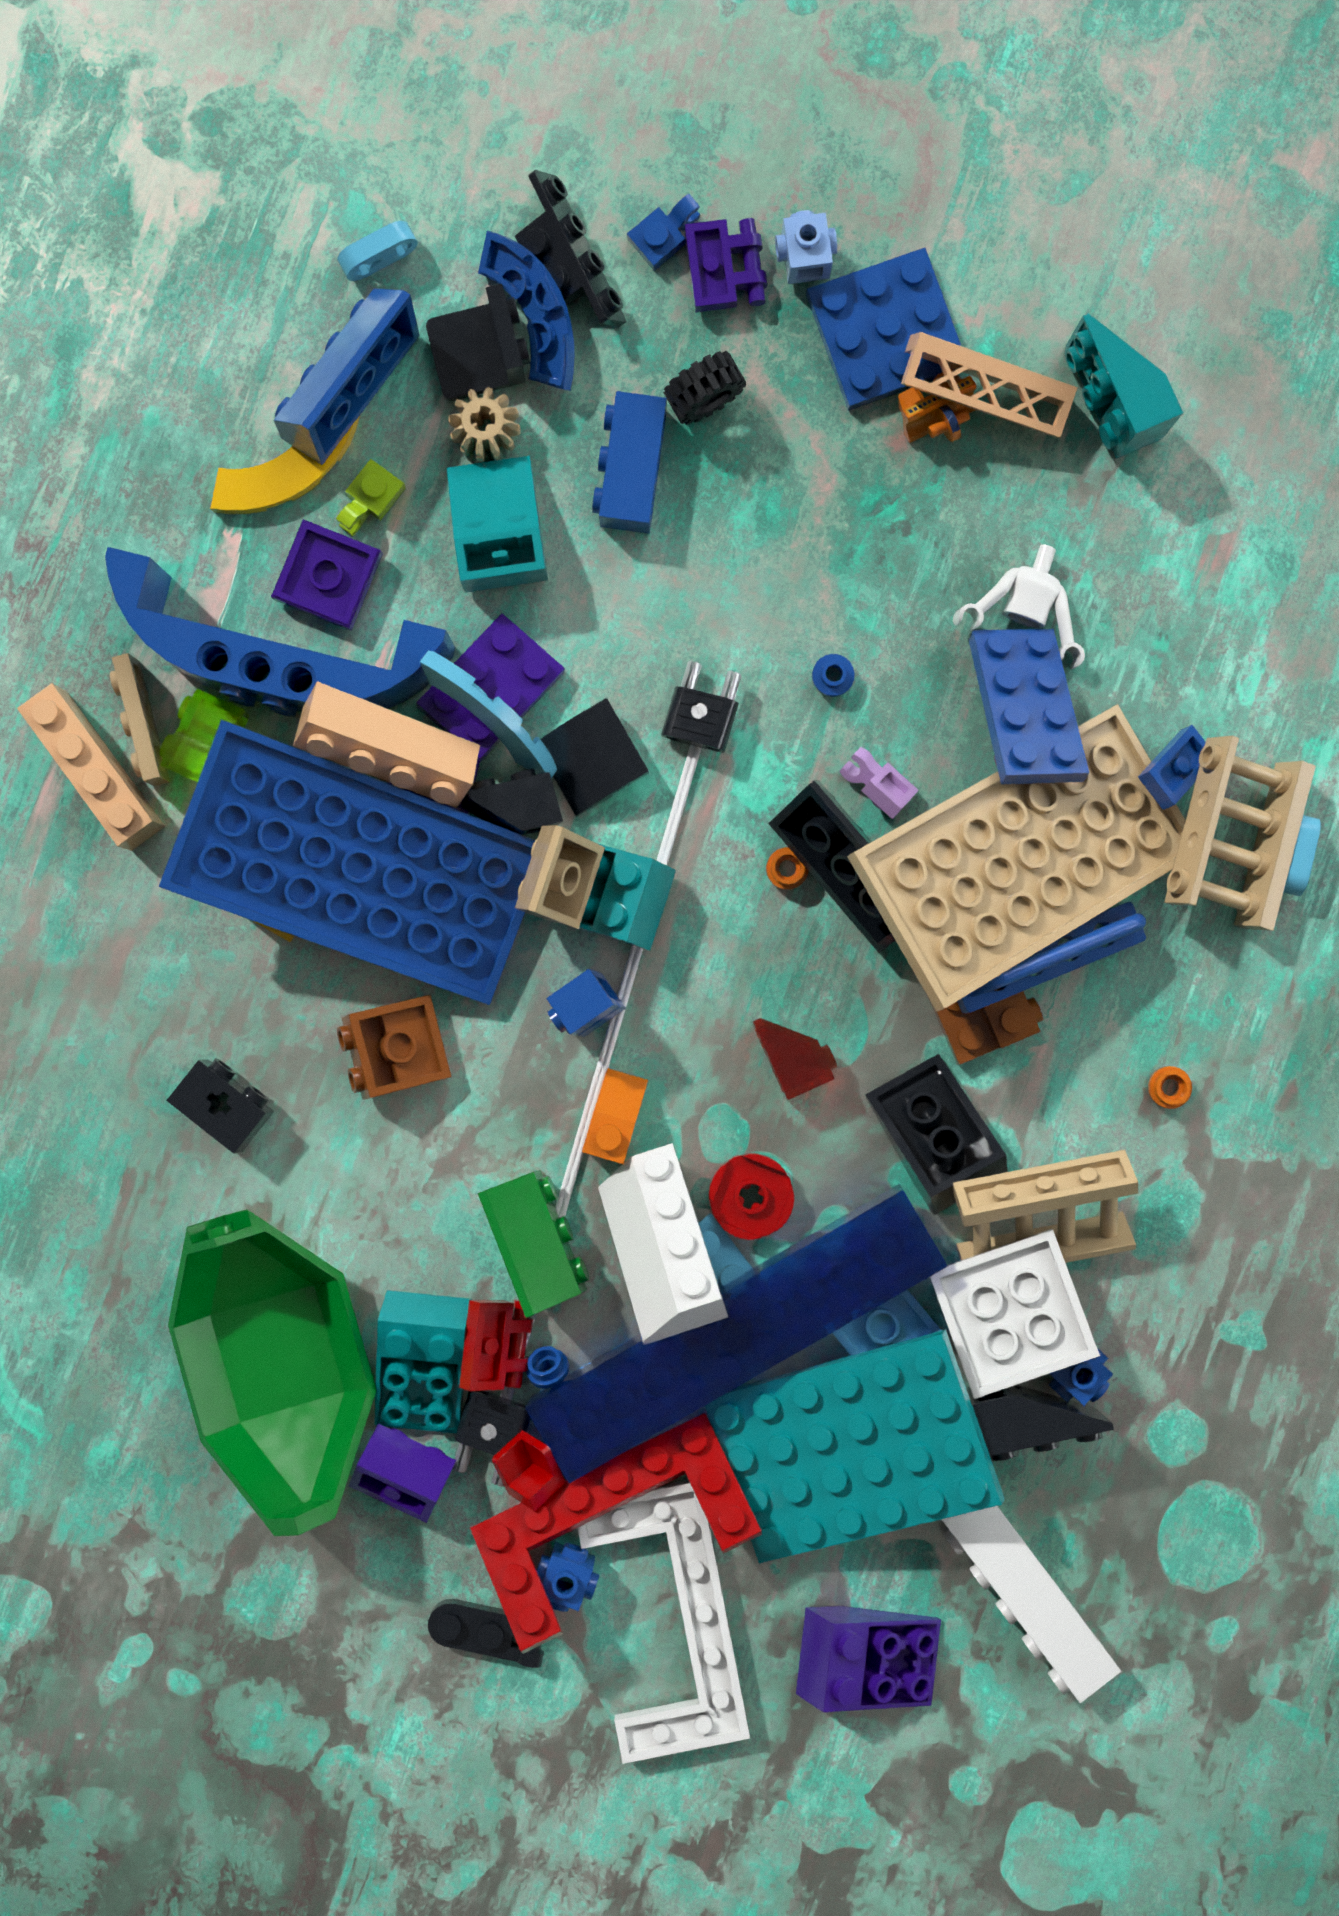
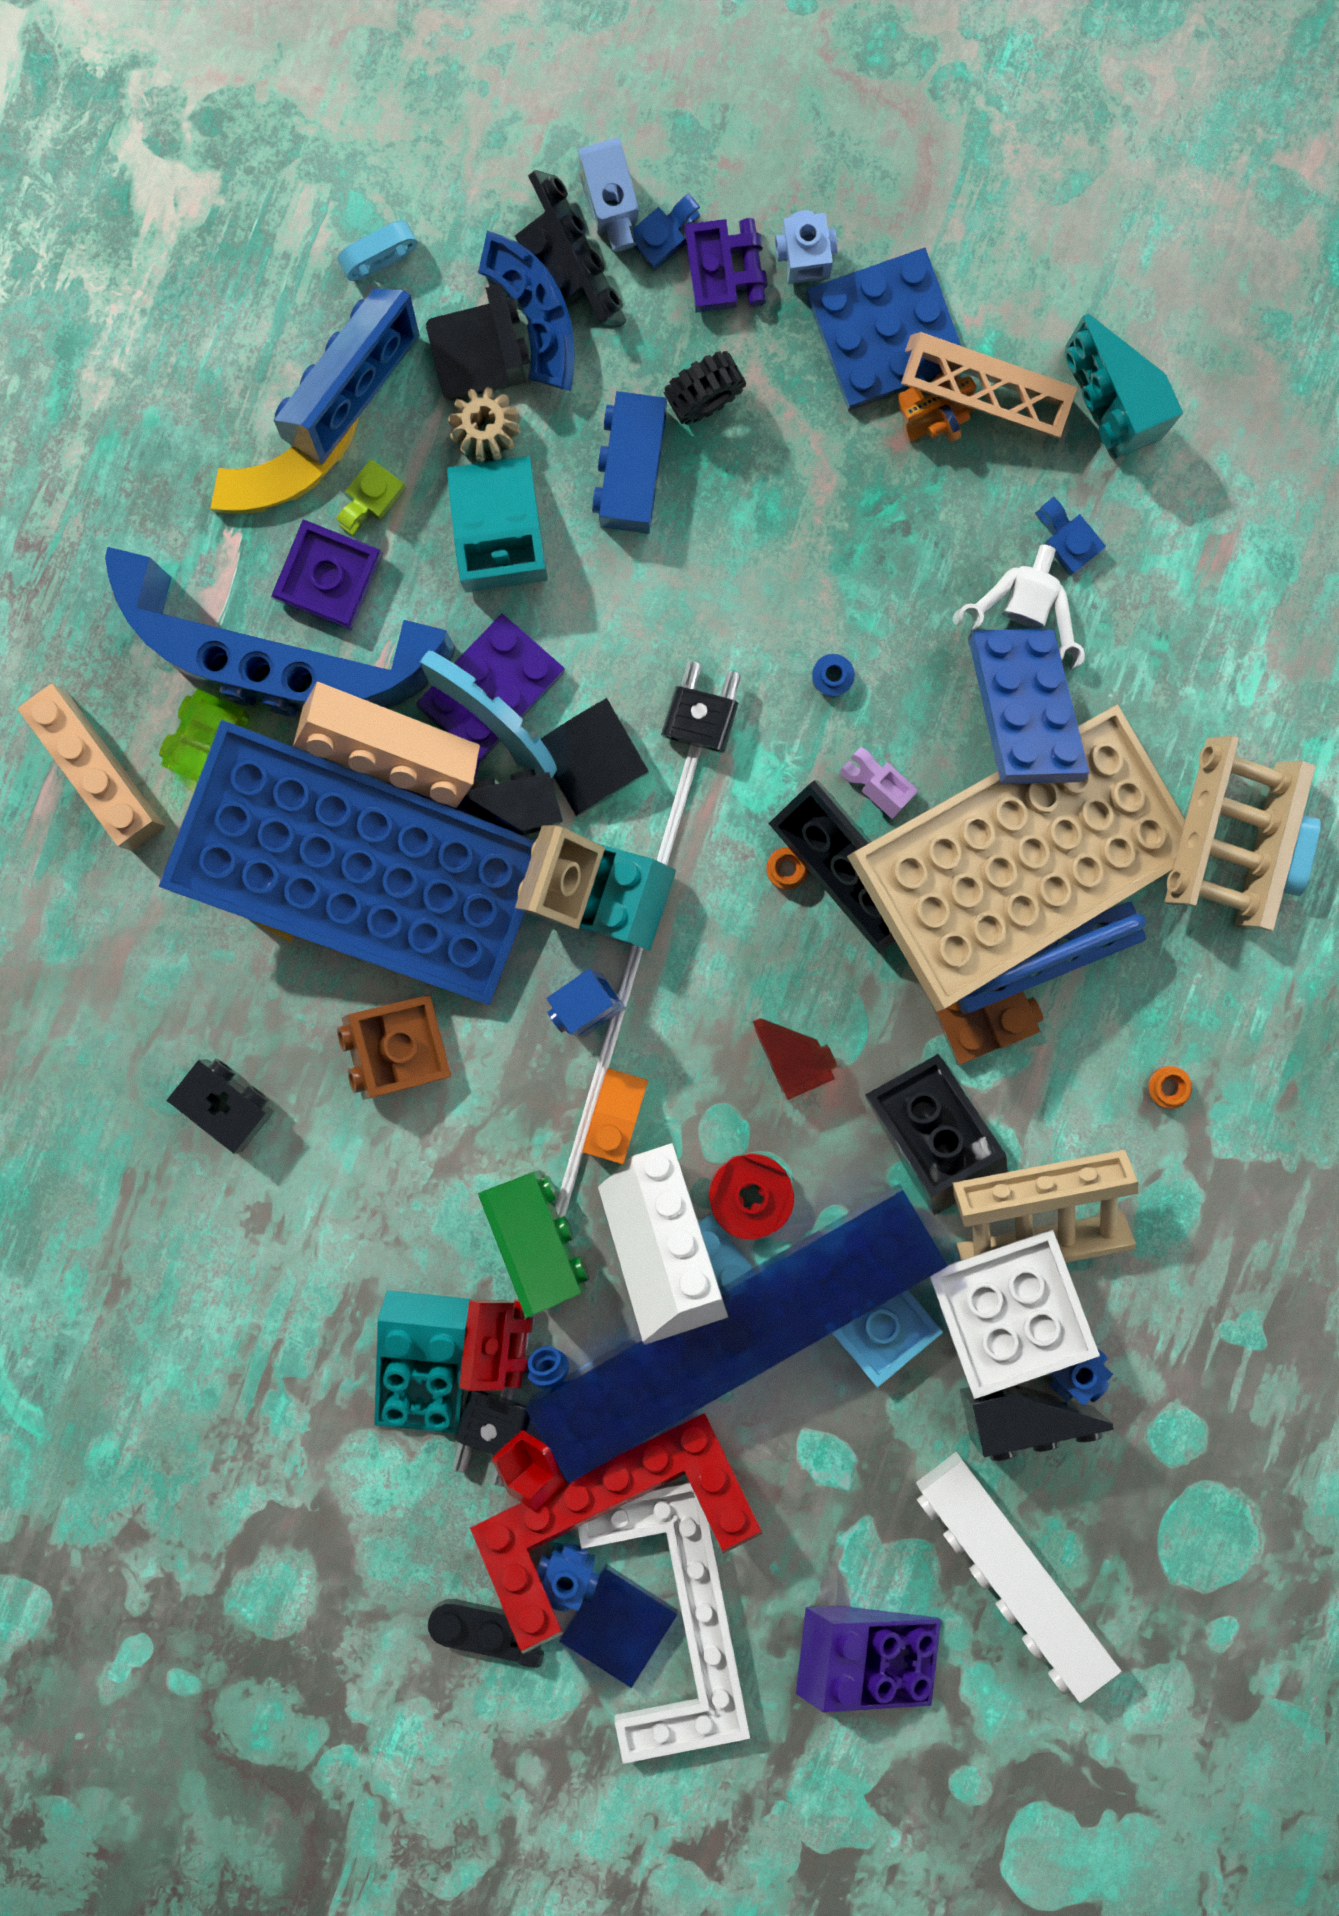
(138, 719): tan plate -> none
(271, 1367): green panel -> none
(402, 1472): dark purple brick -> none
(607, 179): none -> light blue torso
(619, 1626): none -> clear blue plate
(856, 1447): teal plate -> none
(1073, 539): none -> blue plate
(1174, 768): blue plate -> none

